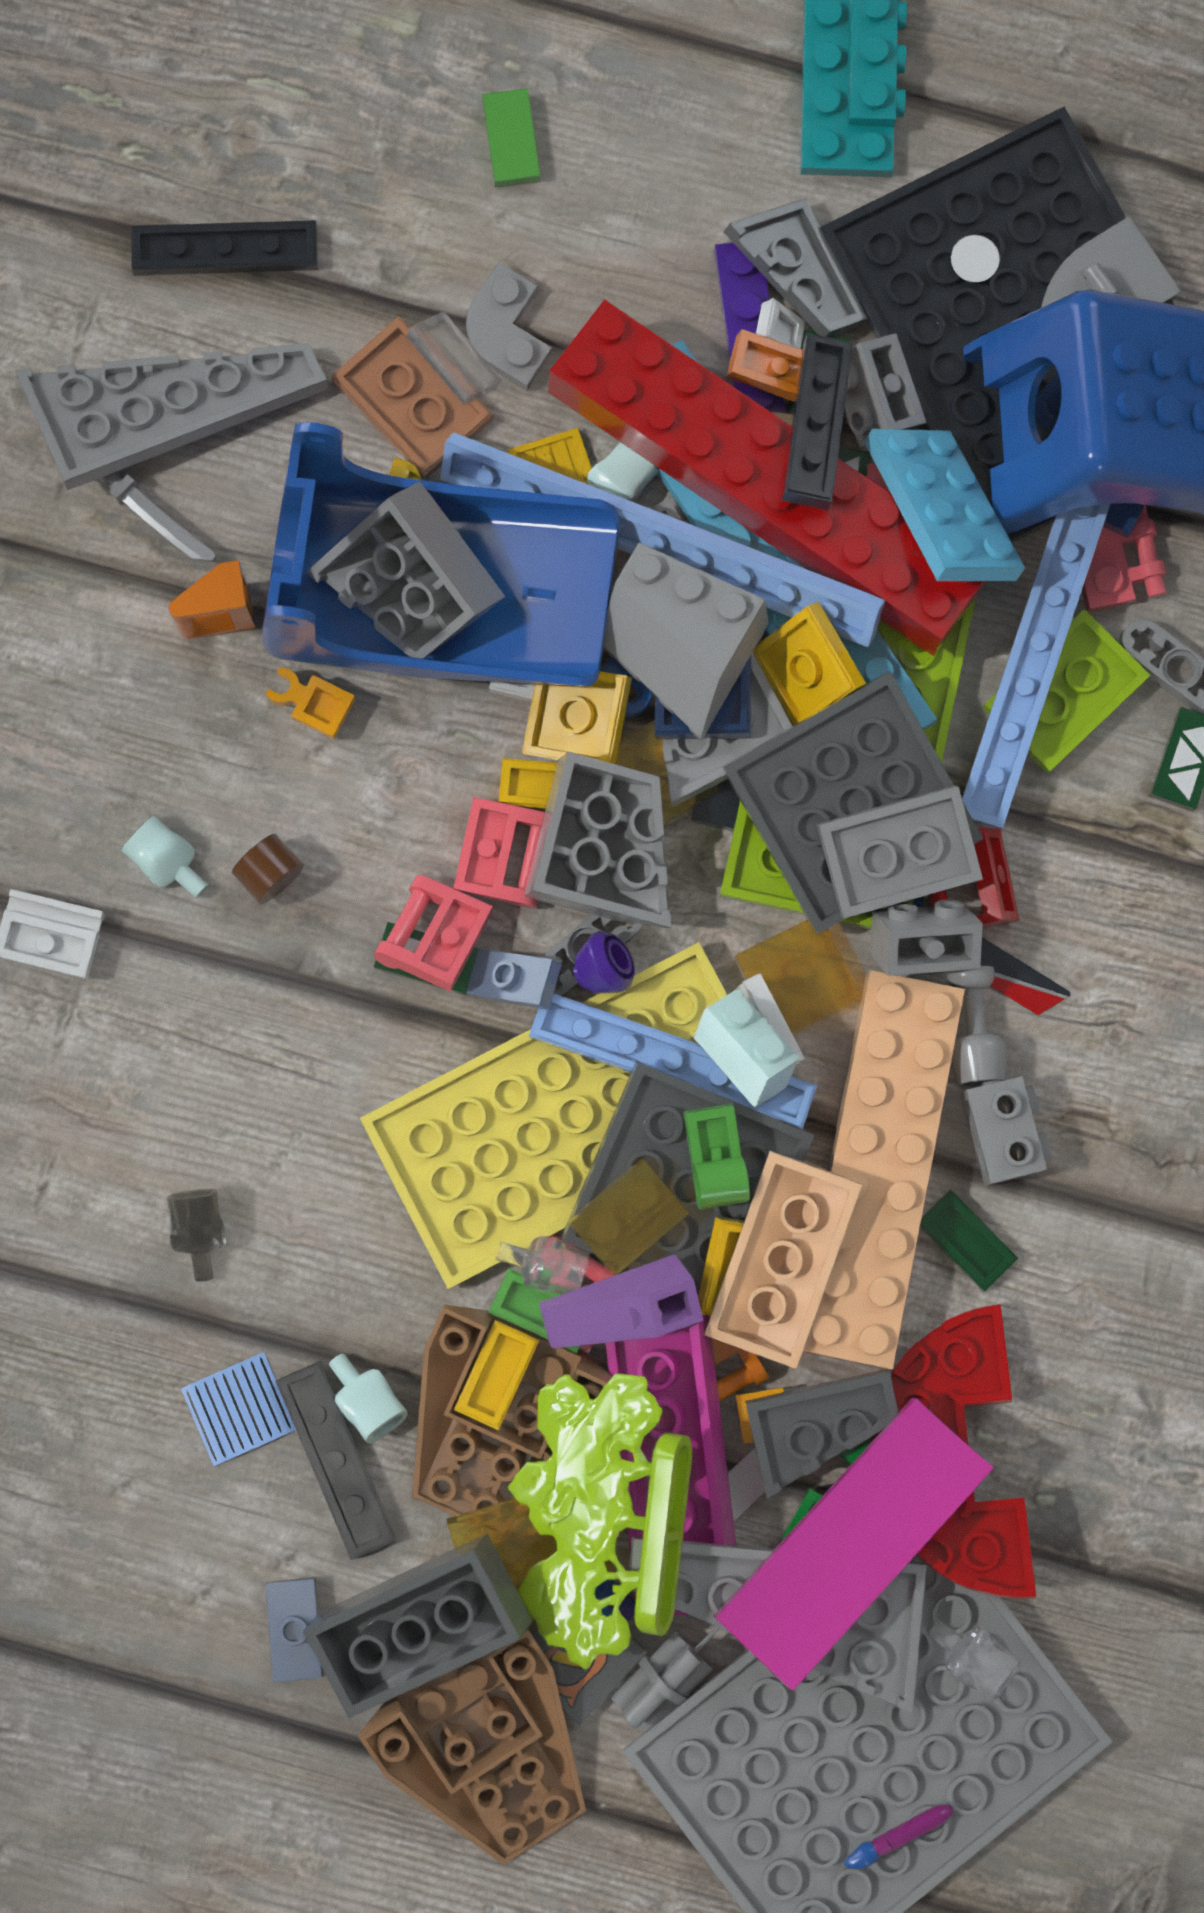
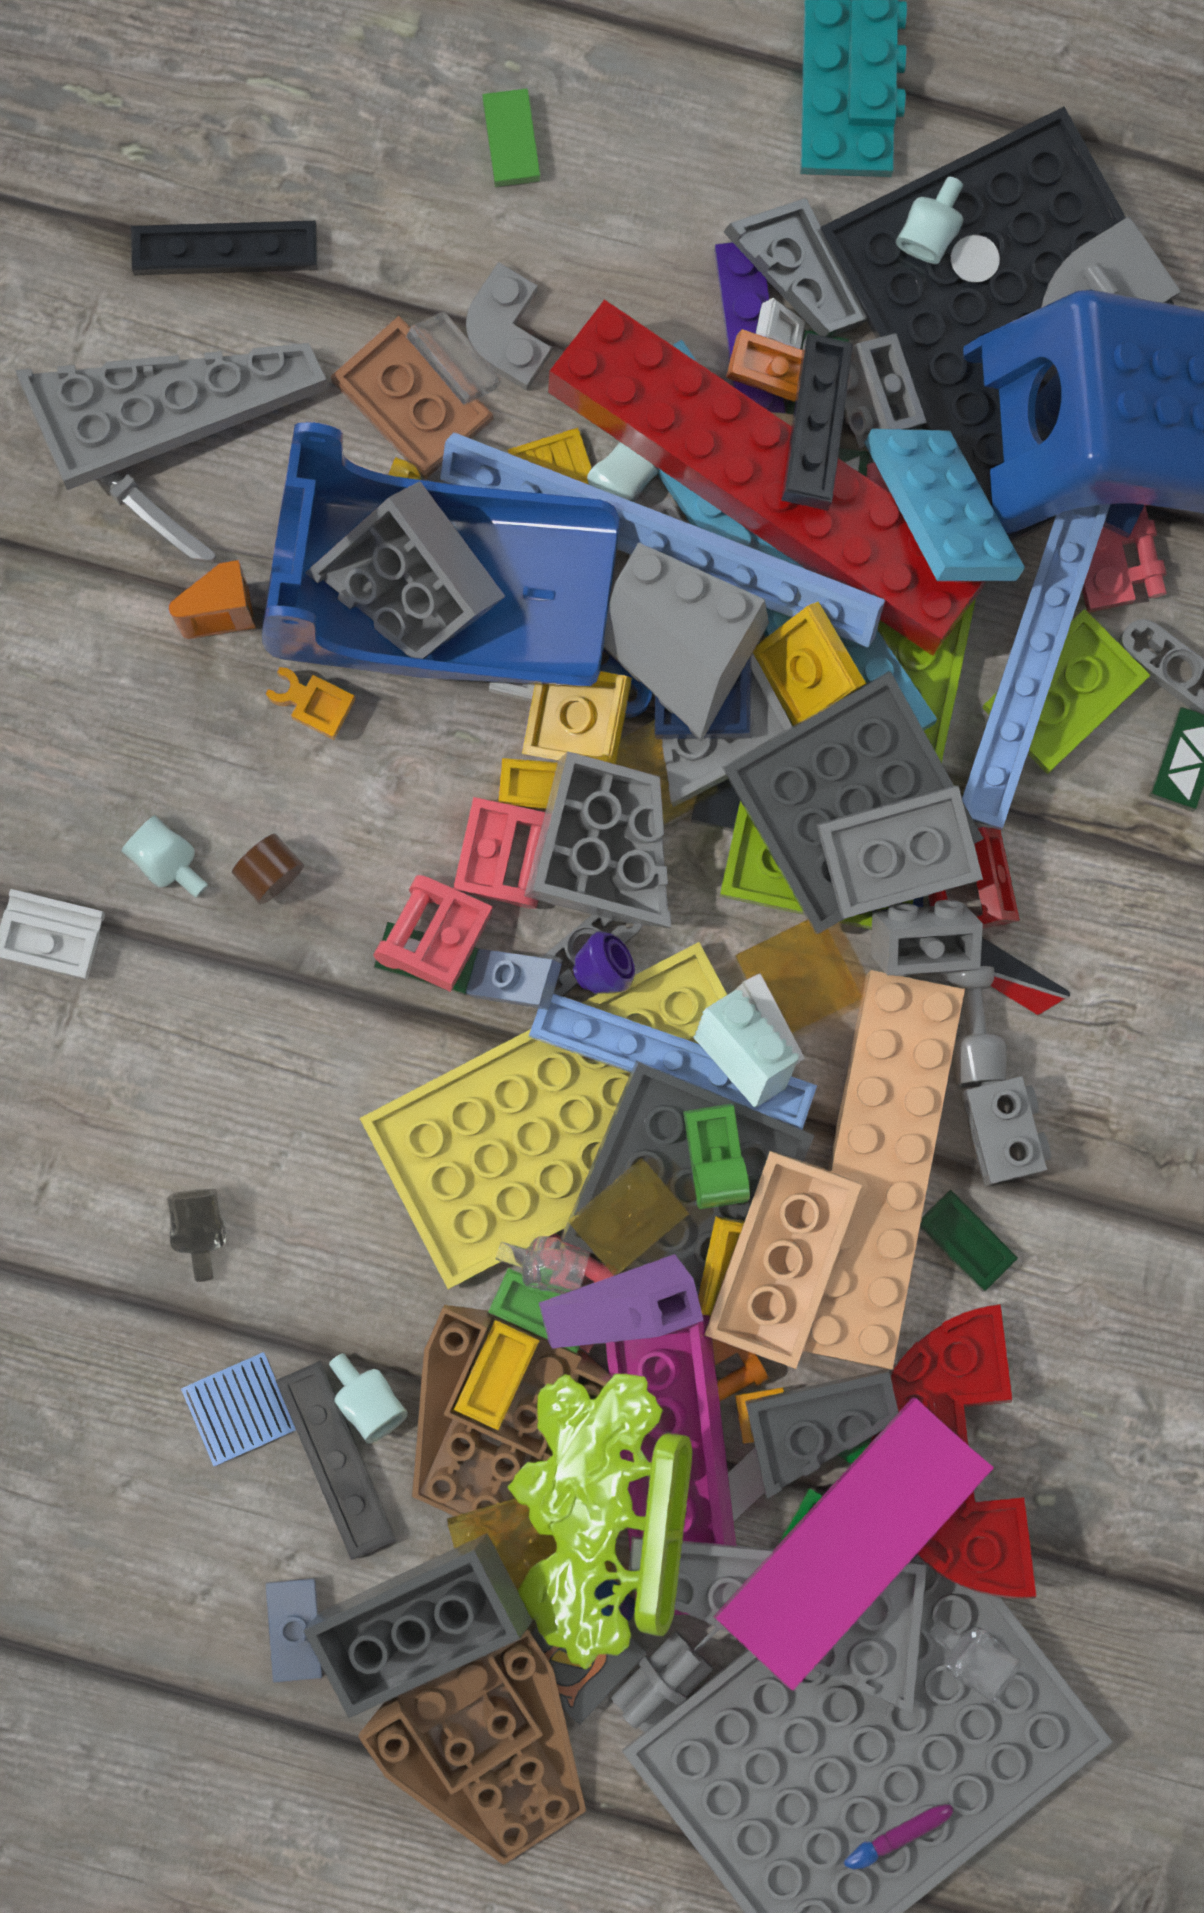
(932, 224): none -> light aqua piece

